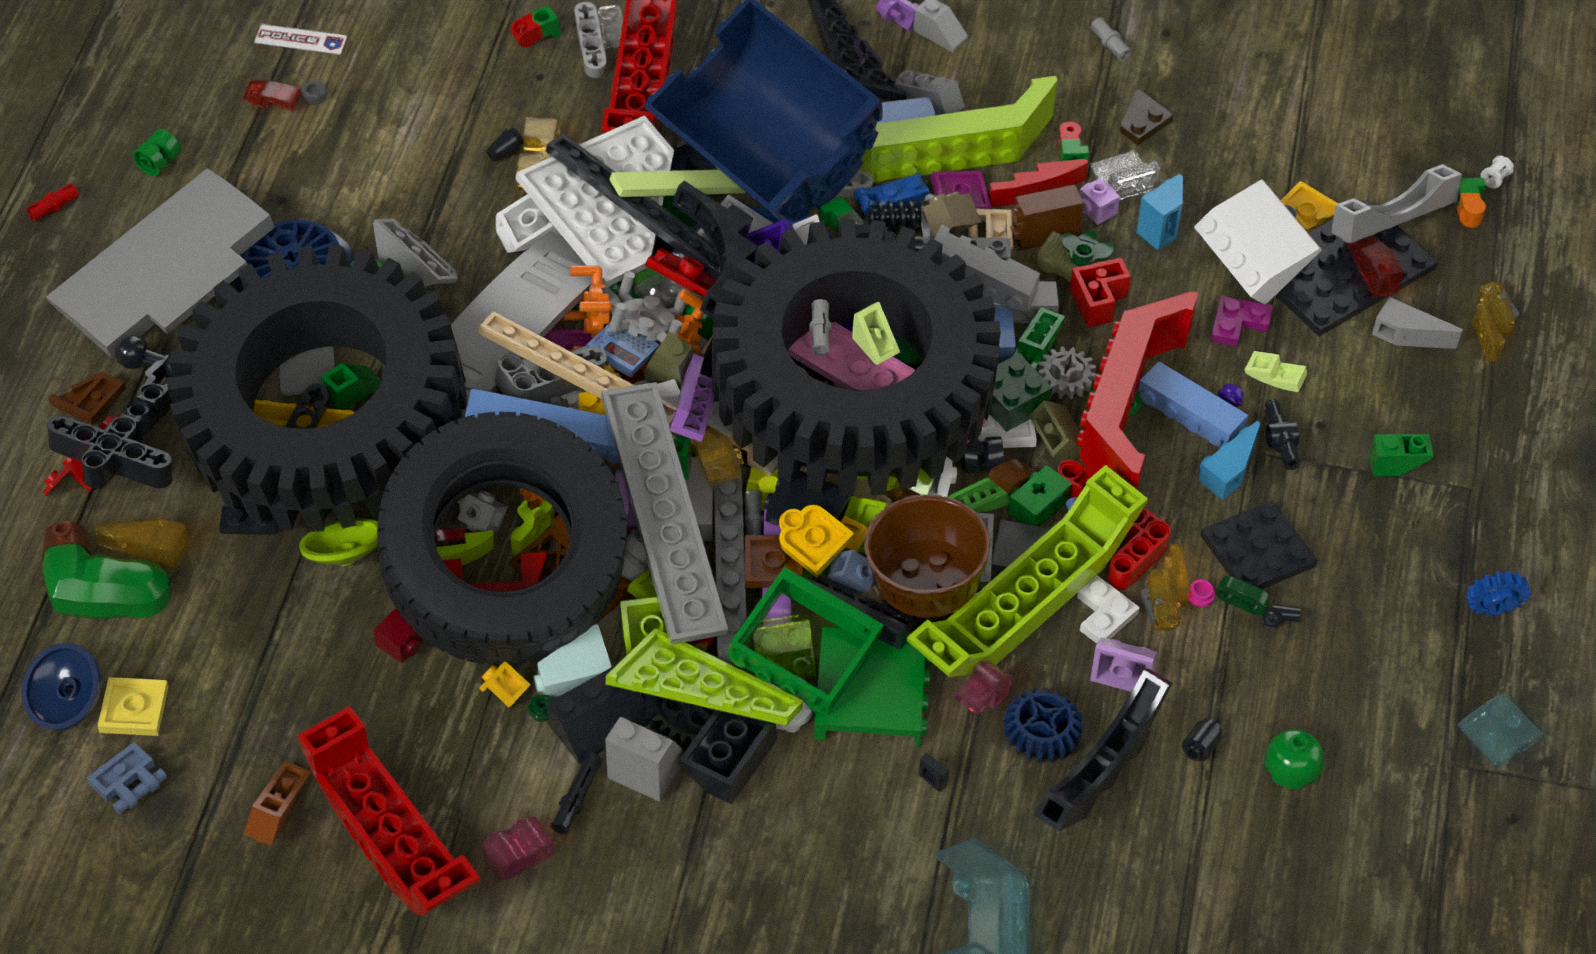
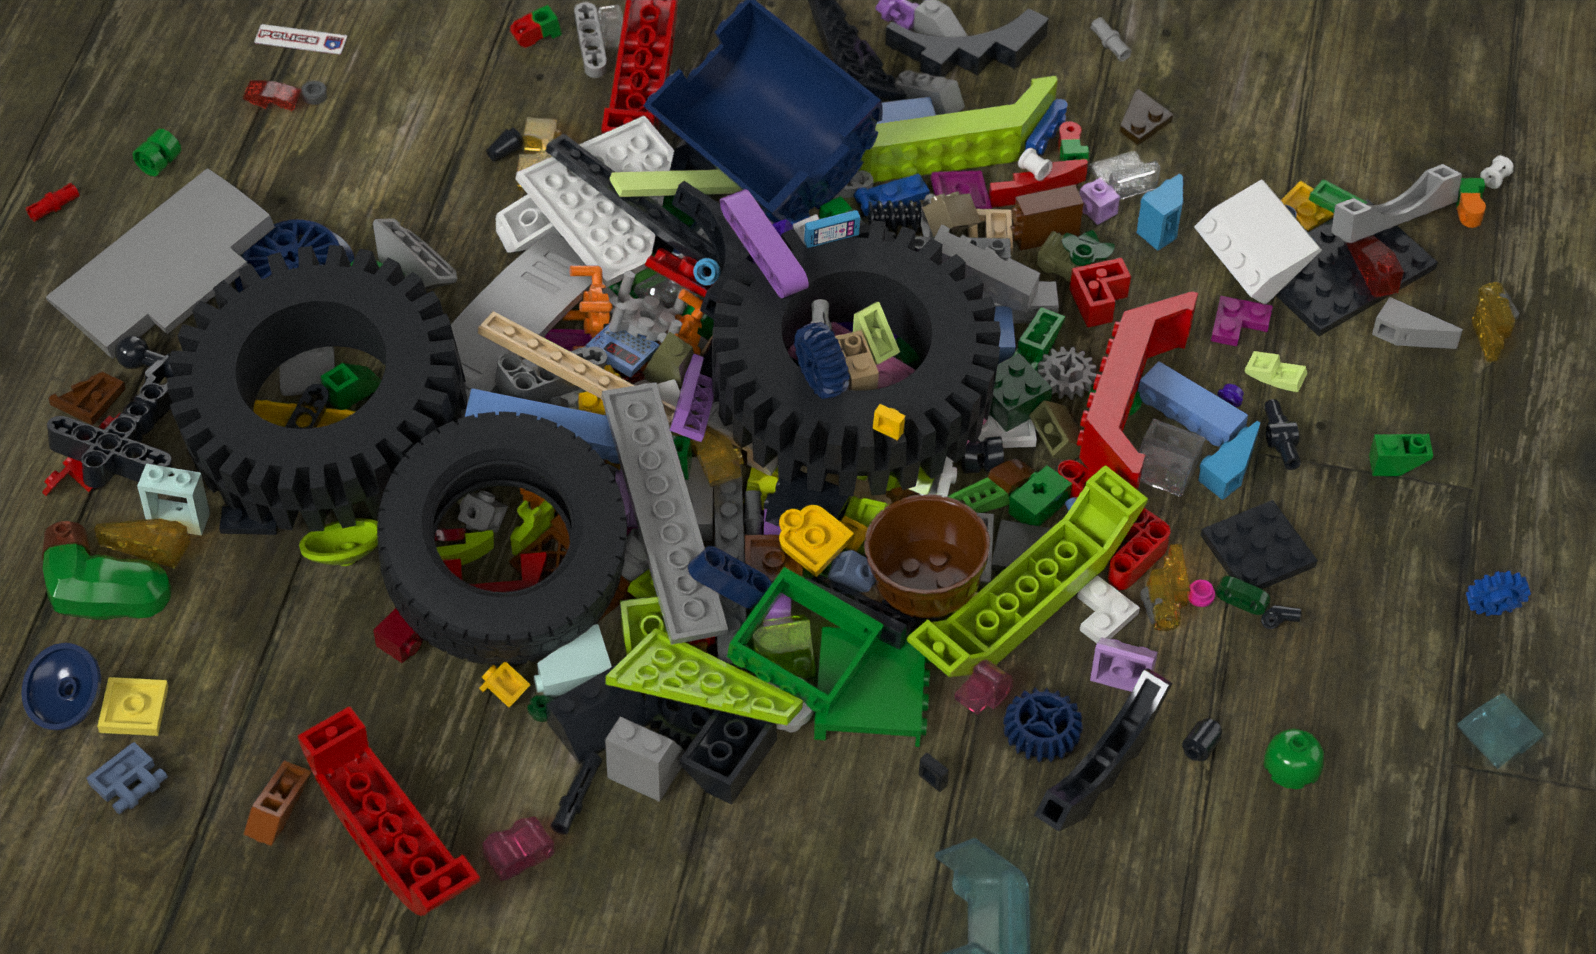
(183, 484): none -> light aqua window
(699, 271): none -> dark azure plate
(729, 576): none -> dark blue beam
(764, 243): none -> medium lavender beam
(821, 360): none -> dark blue gear
(832, 228): none -> tile
(861, 365): none -> tan slope
(889, 421): none -> yellow plate
(973, 53): none -> black arch
(1035, 164): none -> white bush
(1047, 126): none -> blue plate
(1170, 456): none -> clear slope
(1329, 195): none -> green tile

